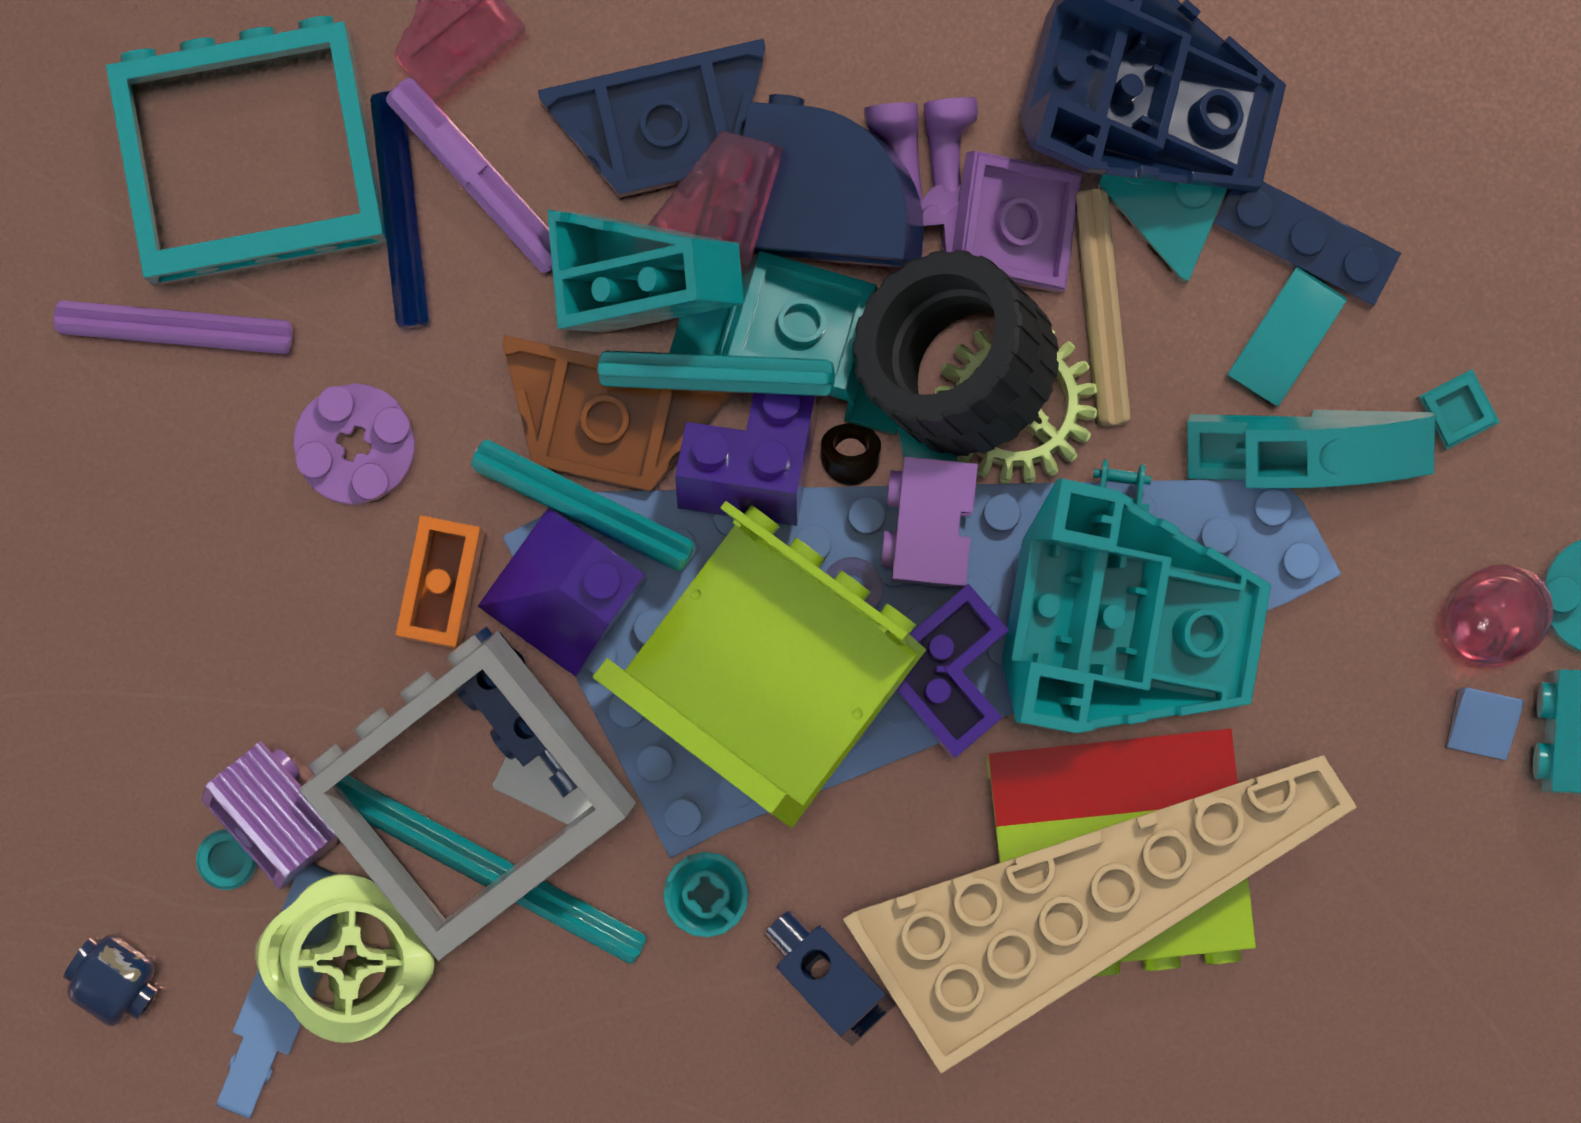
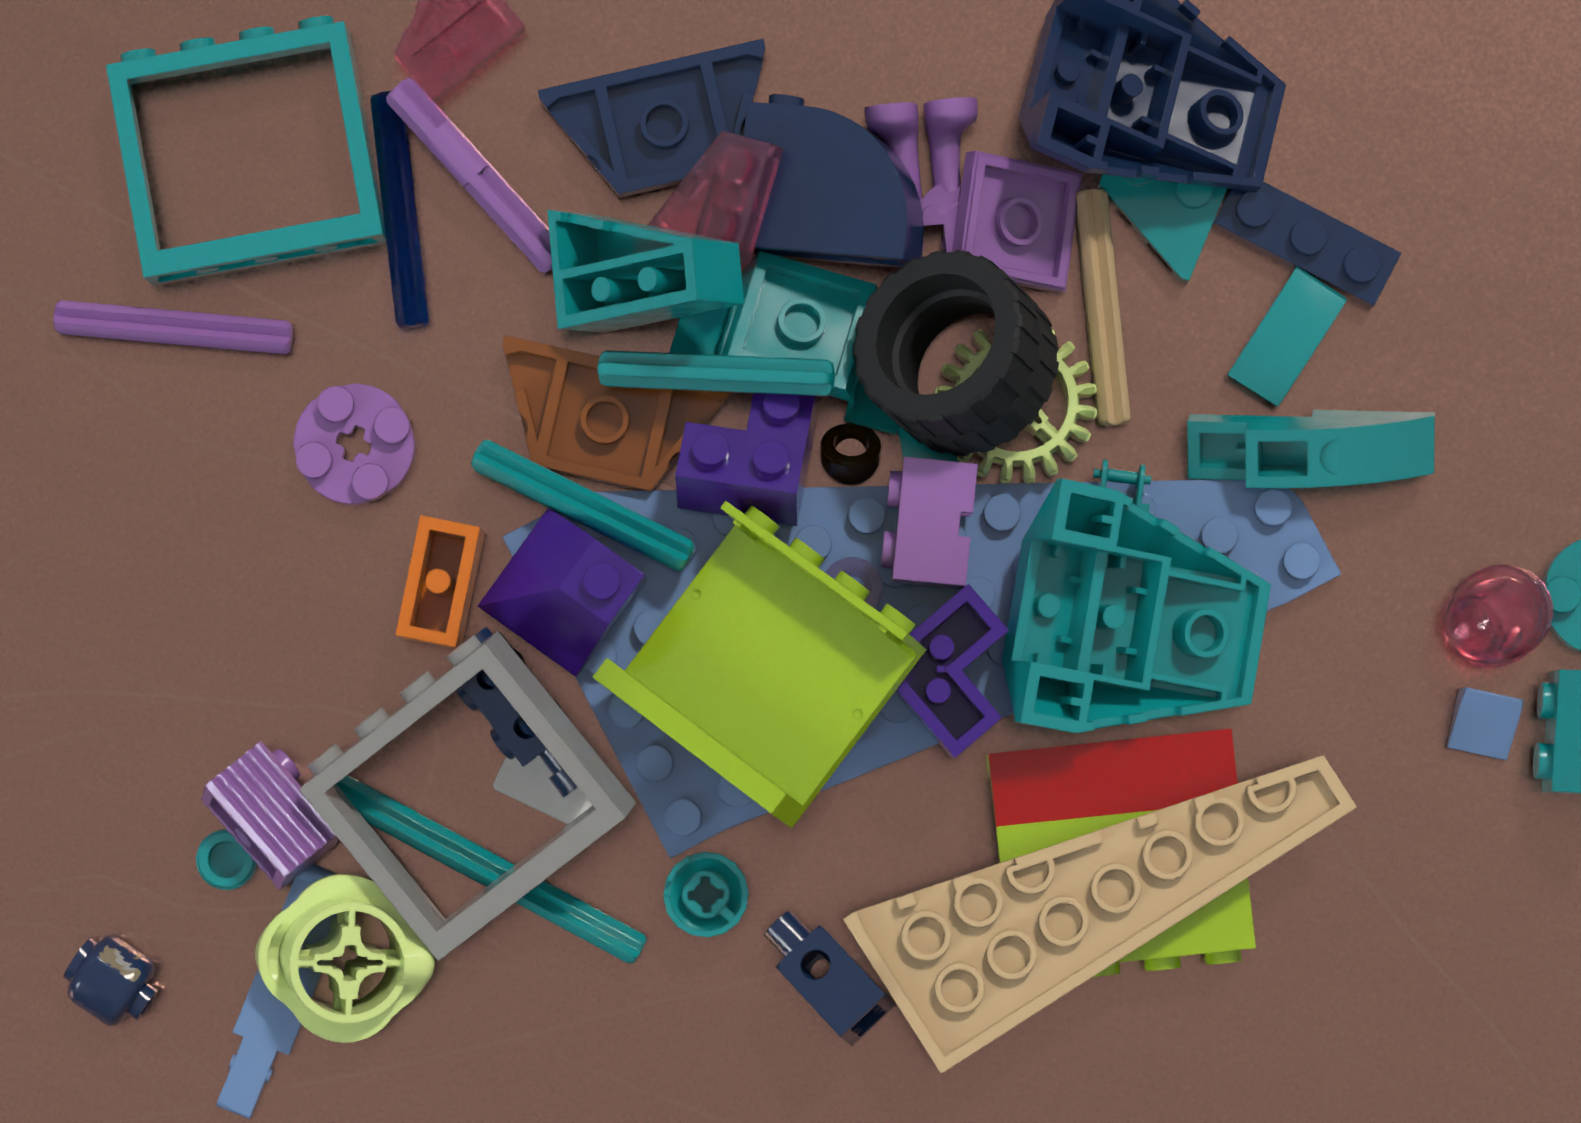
(1459, 409): teal tile -> none

